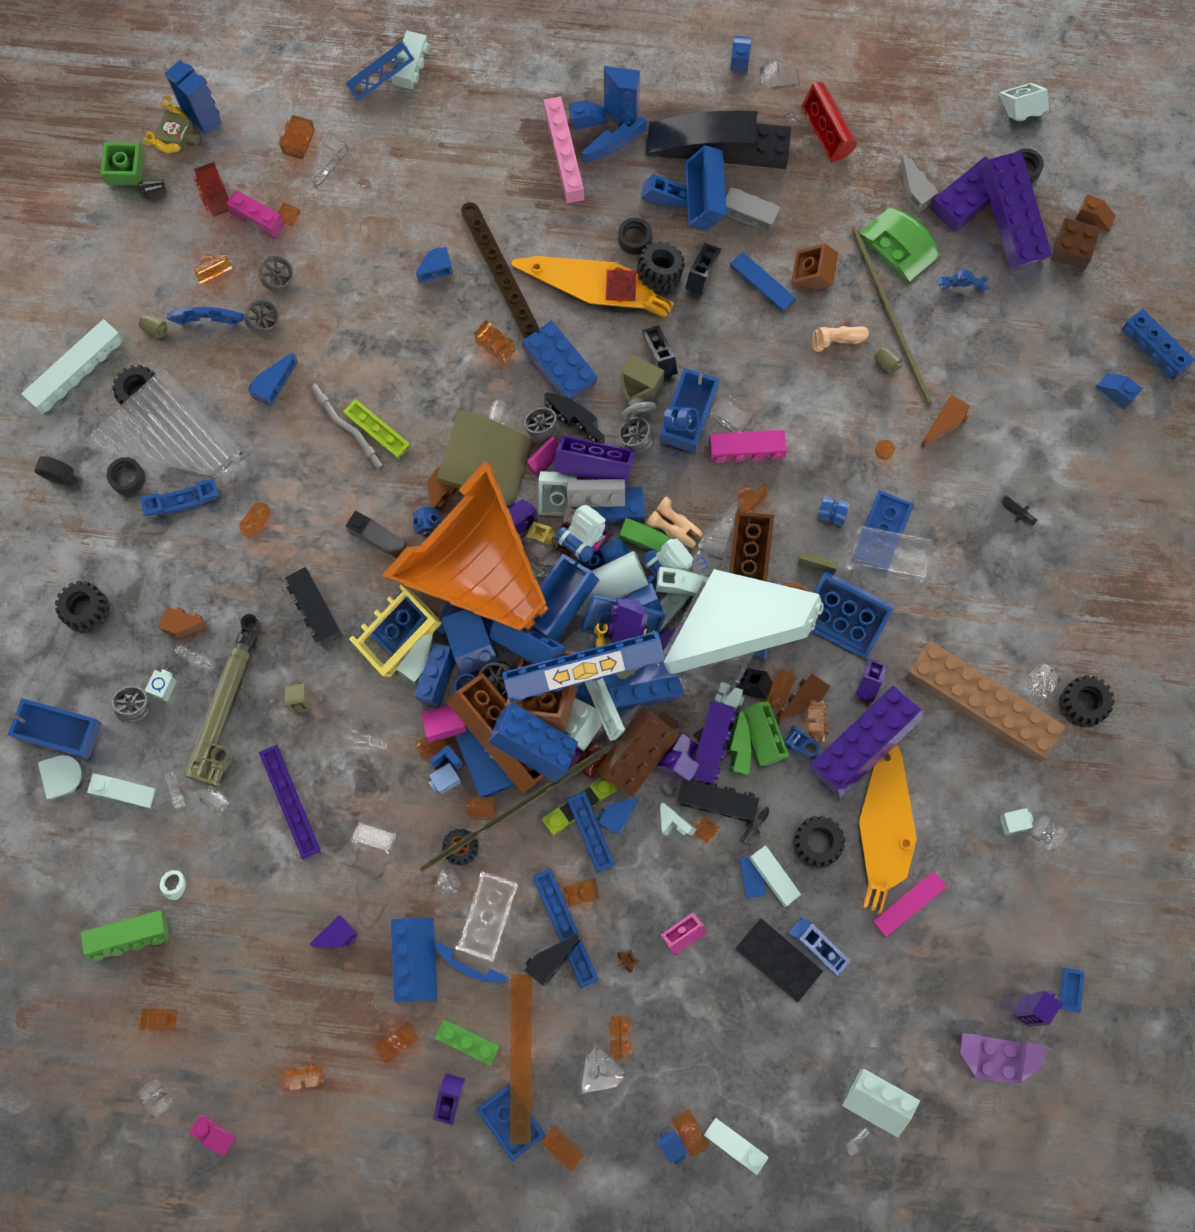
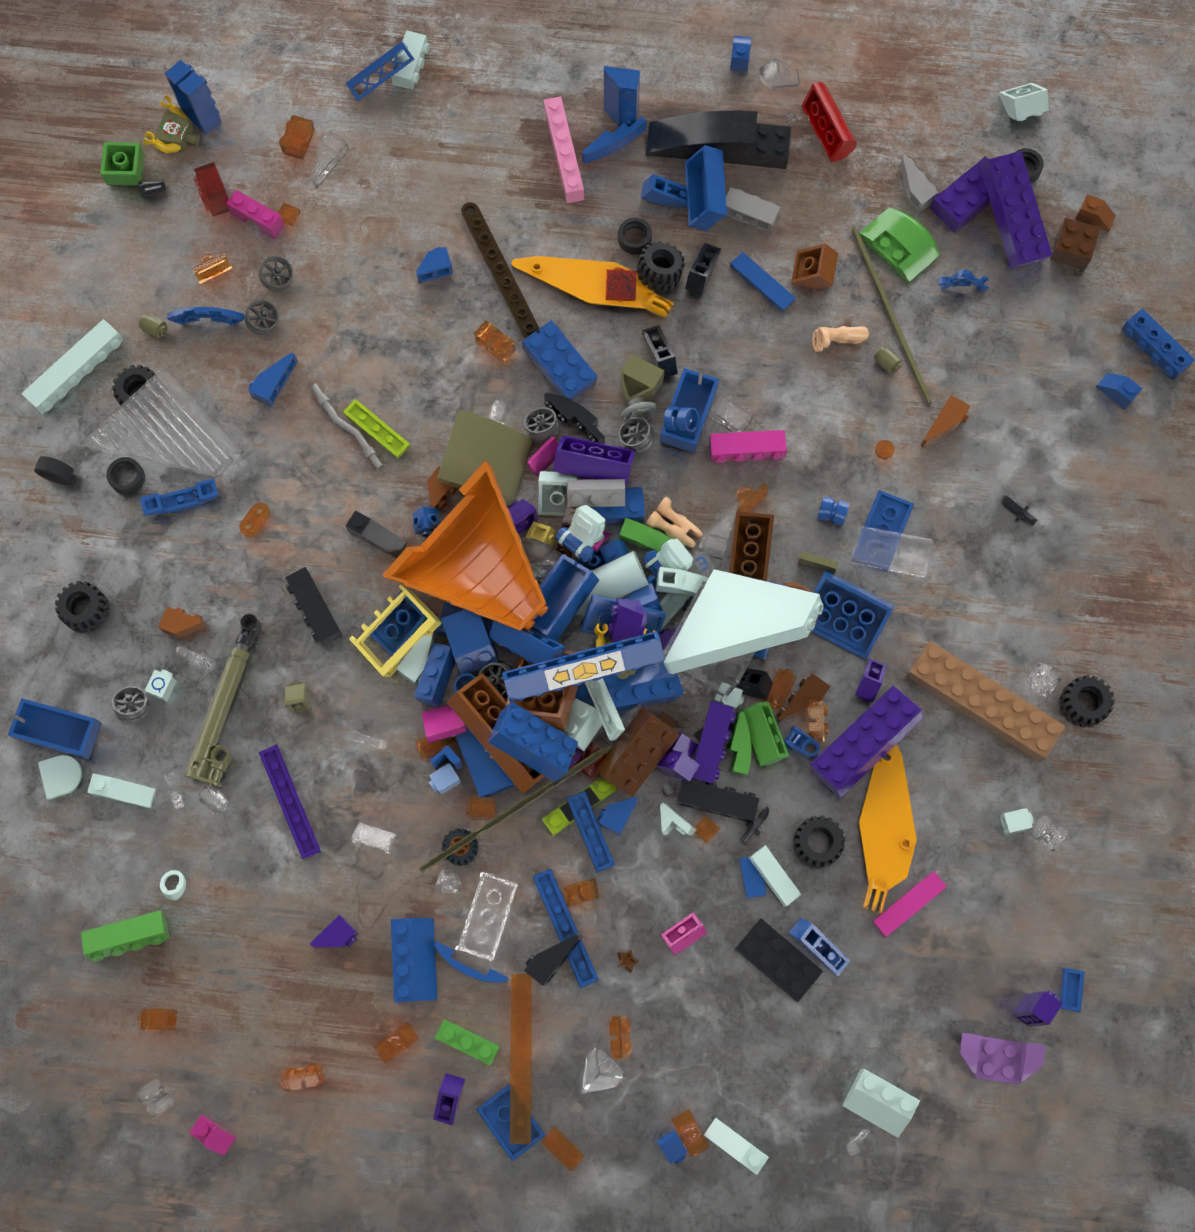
(586, 114): blue slope -> none

